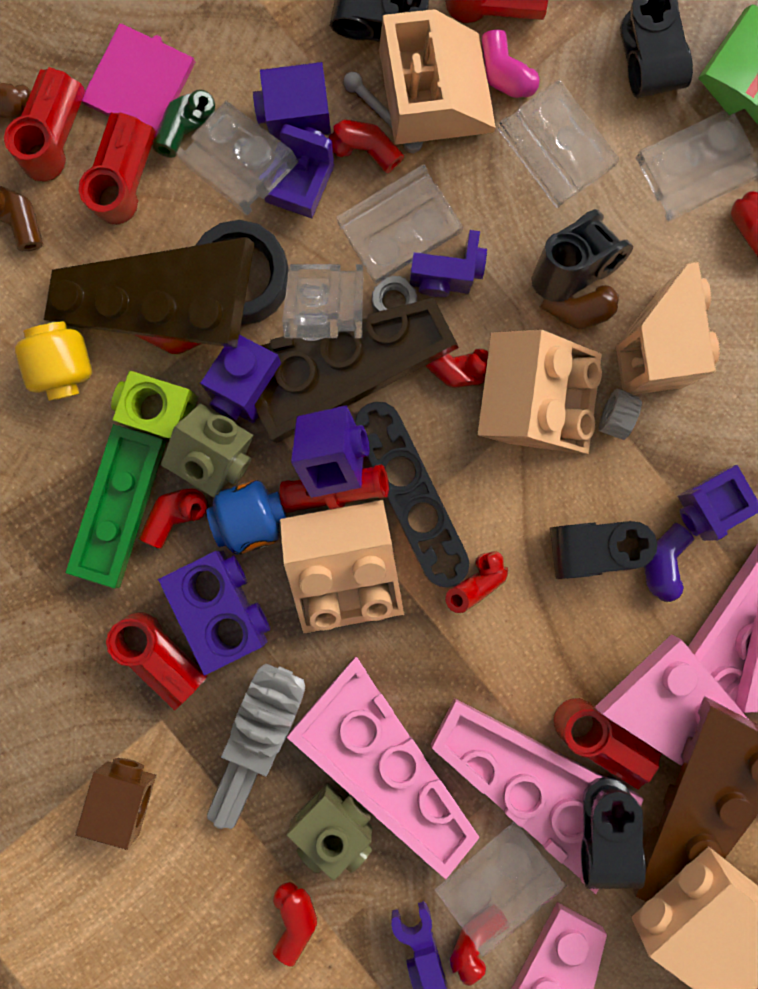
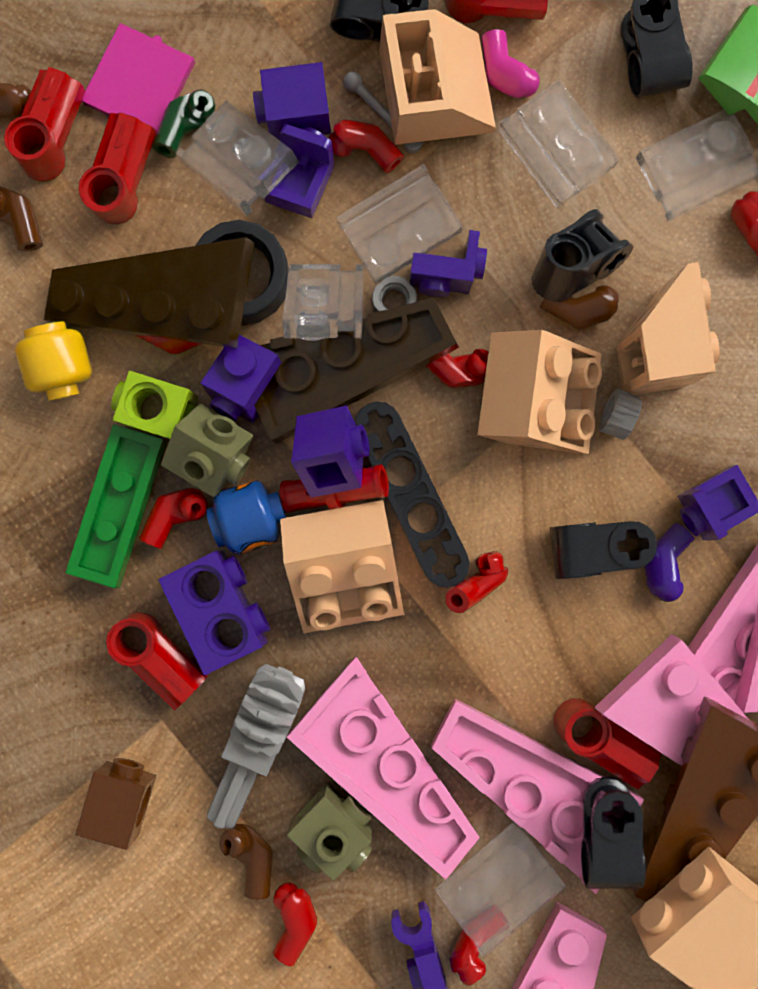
(255, 853): none -> reddish brown arm

